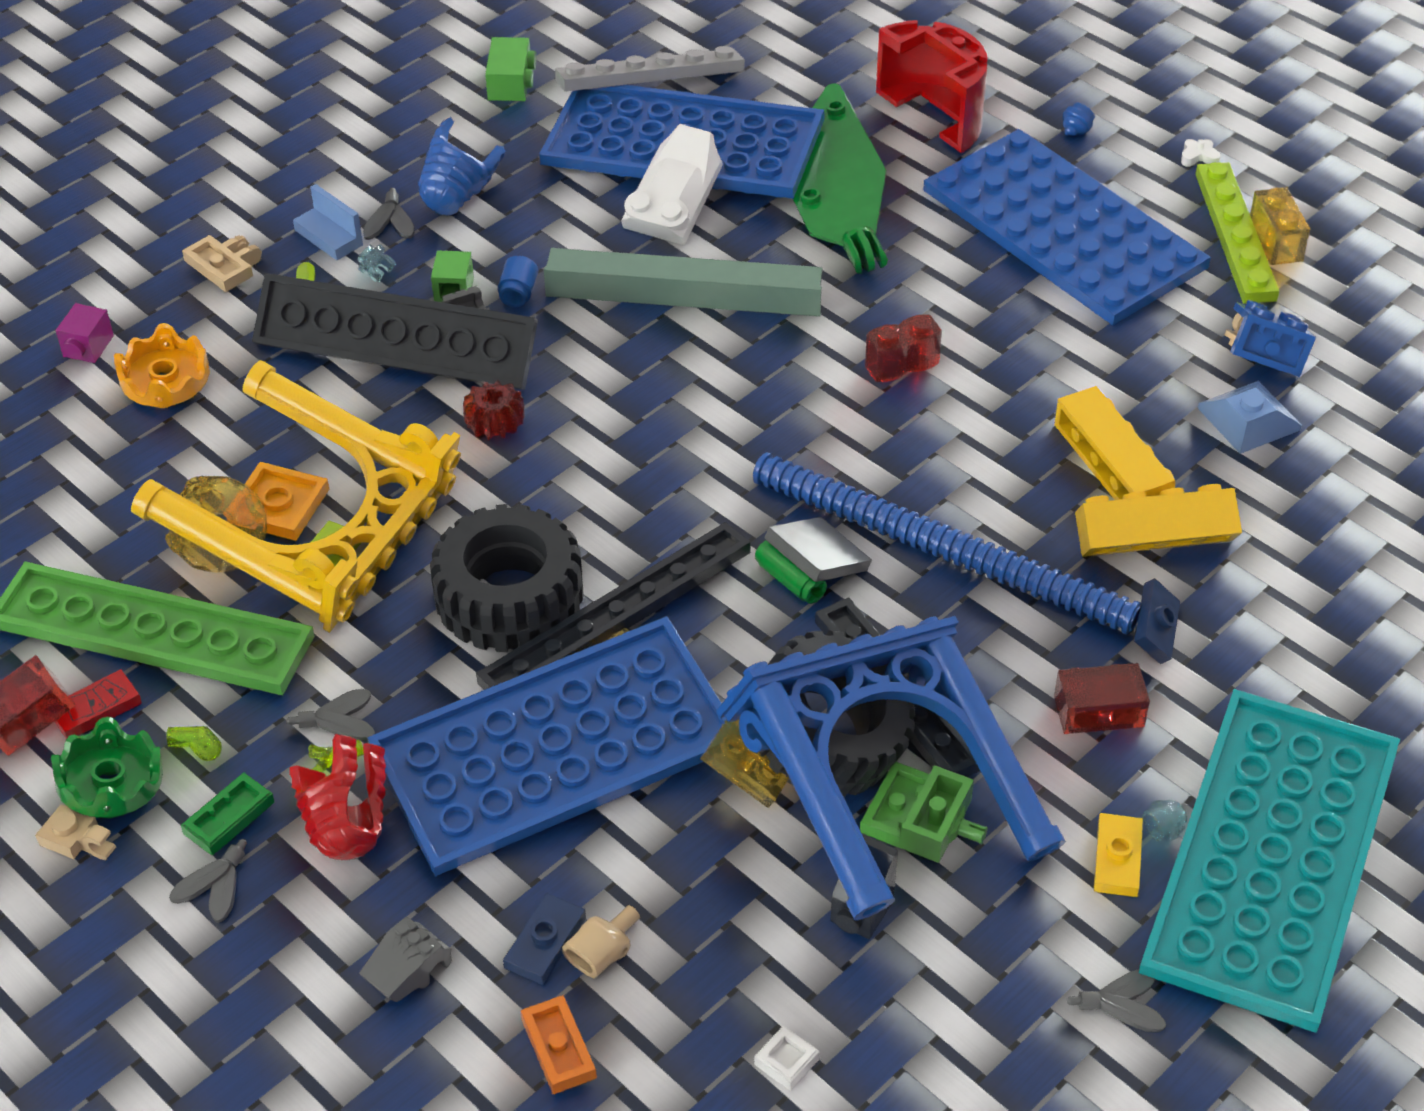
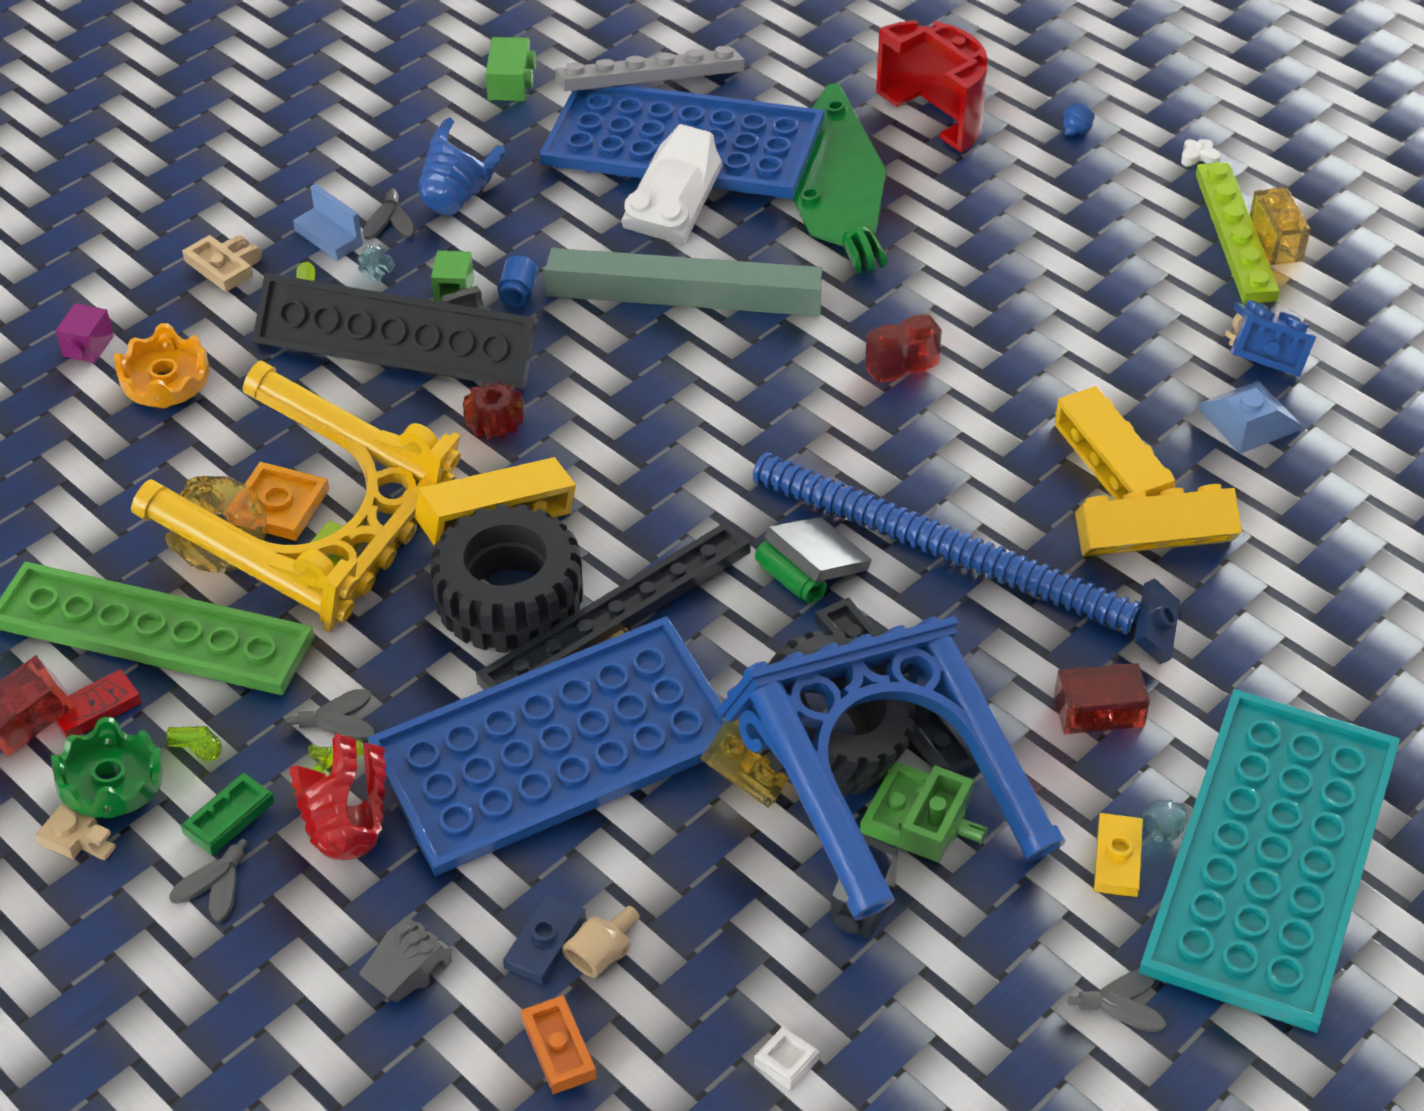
(533, 484): none -> yellow brick
(1067, 226): blue plate -> none

